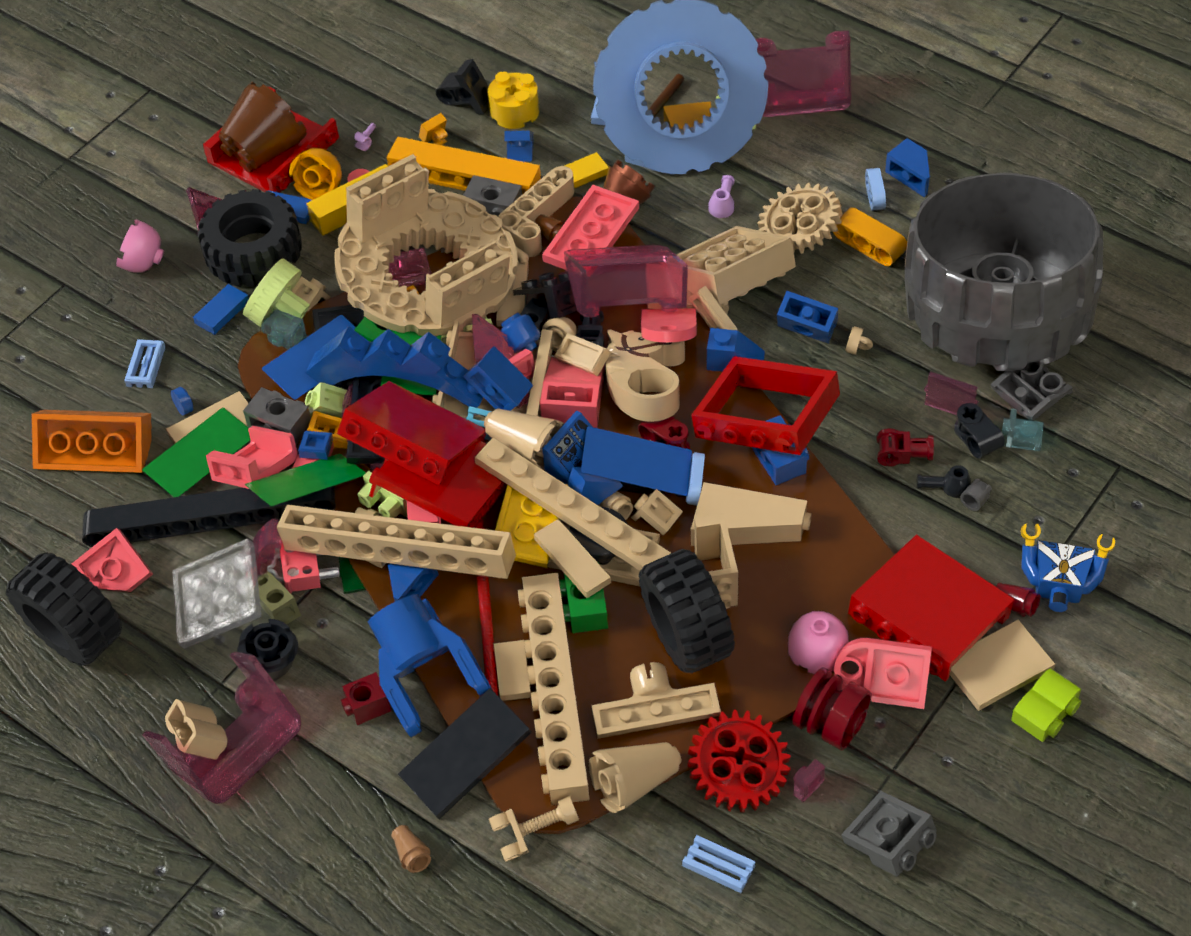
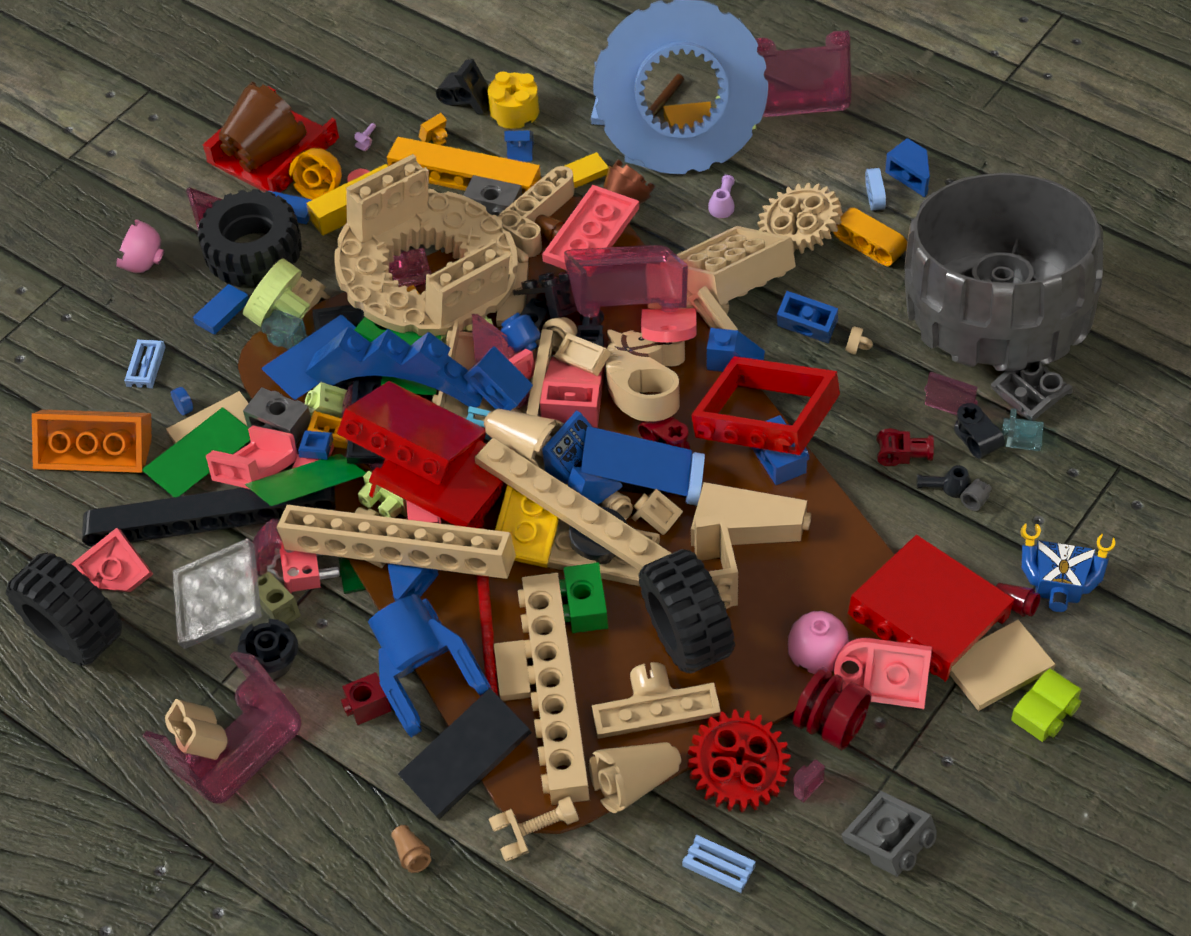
(572, 558): tan tile -> none

